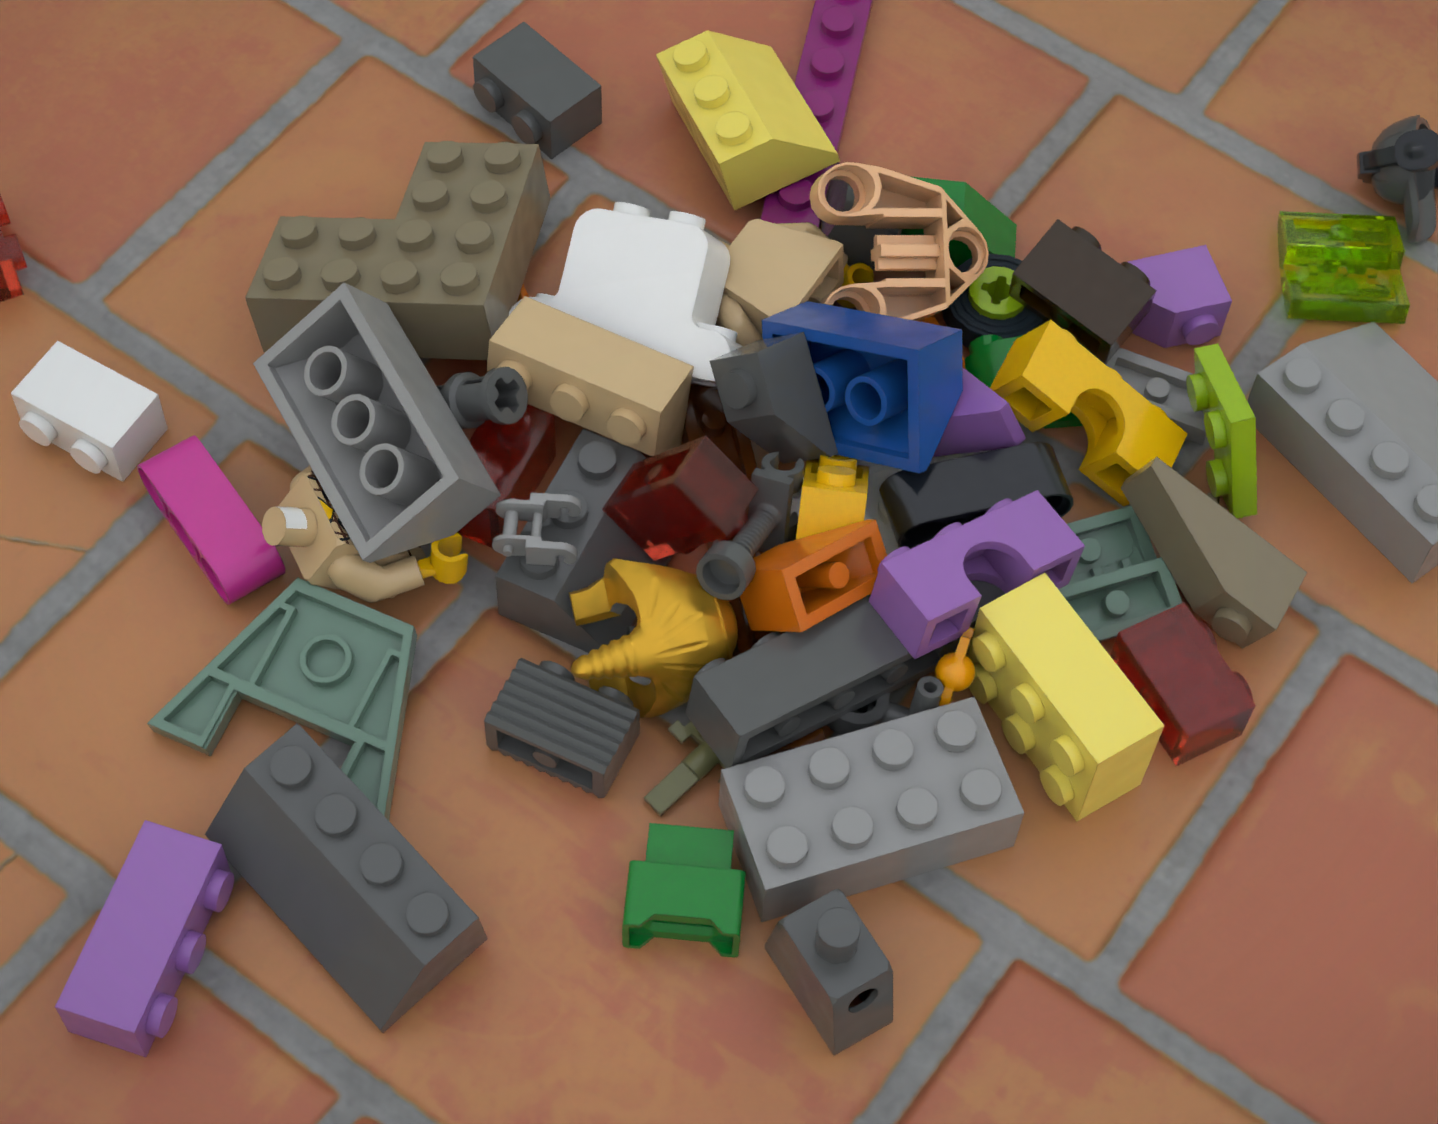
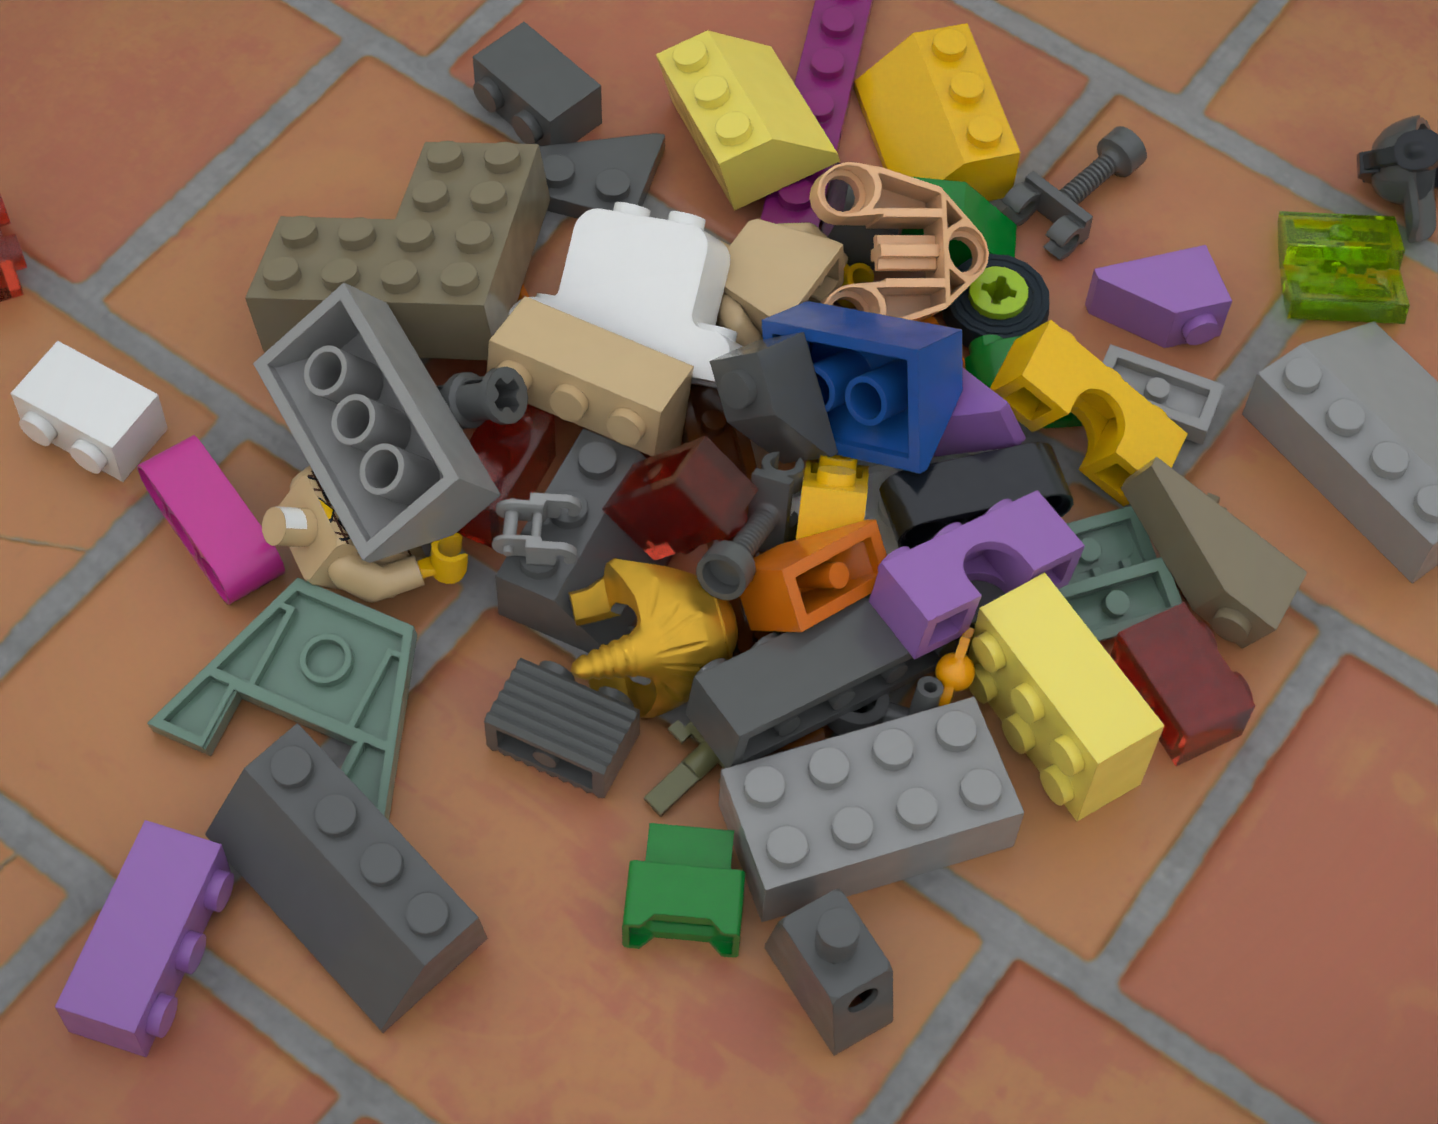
(601, 172): none -> dark grey wing
(939, 113): none -> yellow slope
(1083, 289): dark brown brick -> none
(1118, 154): none -> dark grey bar
(1229, 430): lime plate -> none

